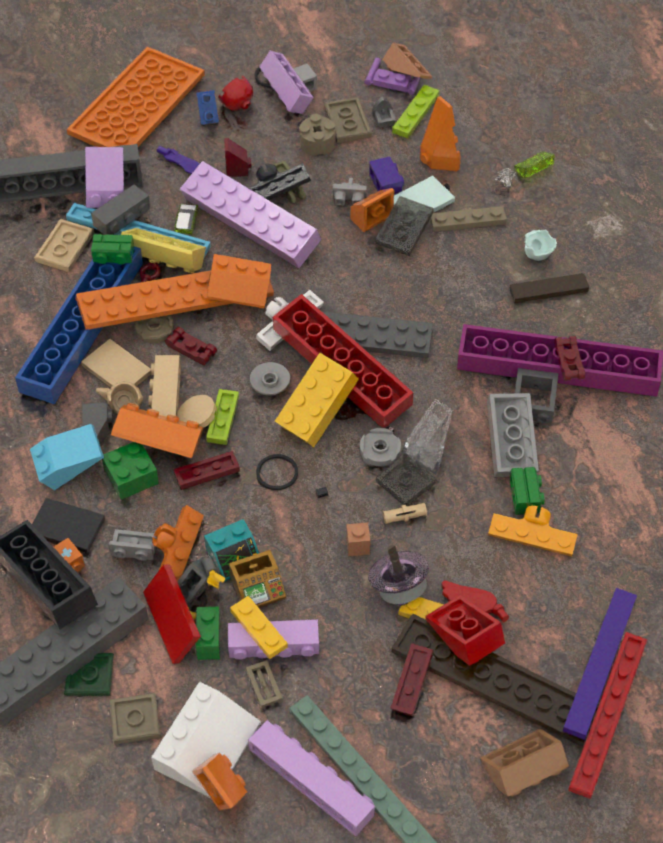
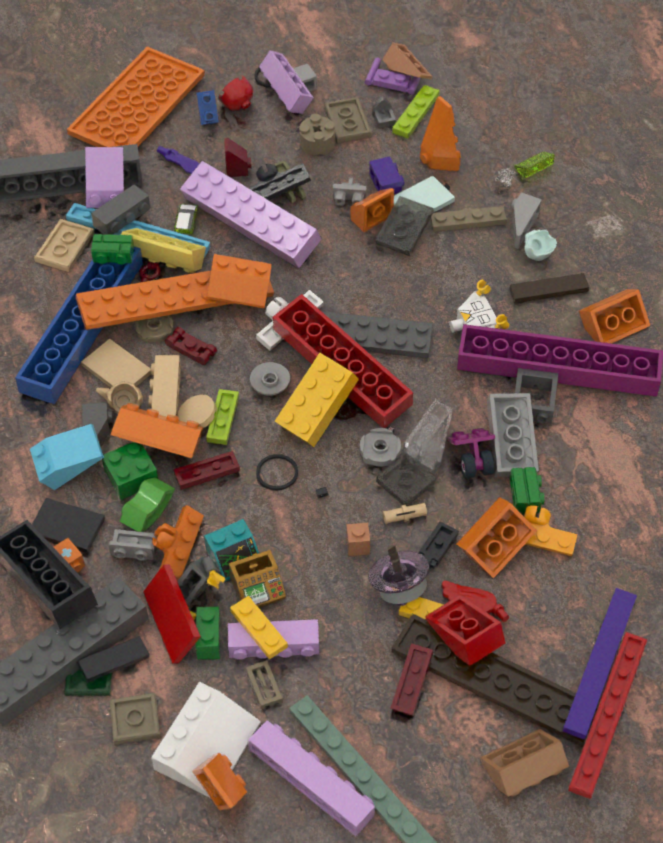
(113, 659): none -> black tile
(147, 504): none -> bright green brick
(438, 544): none -> black hinge
(474, 461): none -> plate
(478, 312): none -> white torso
(496, 537): none -> orange slope
(525, 211): none -> light grey slope
(569, 358): dark red plate -> none
(615, 317): none -> orange slope

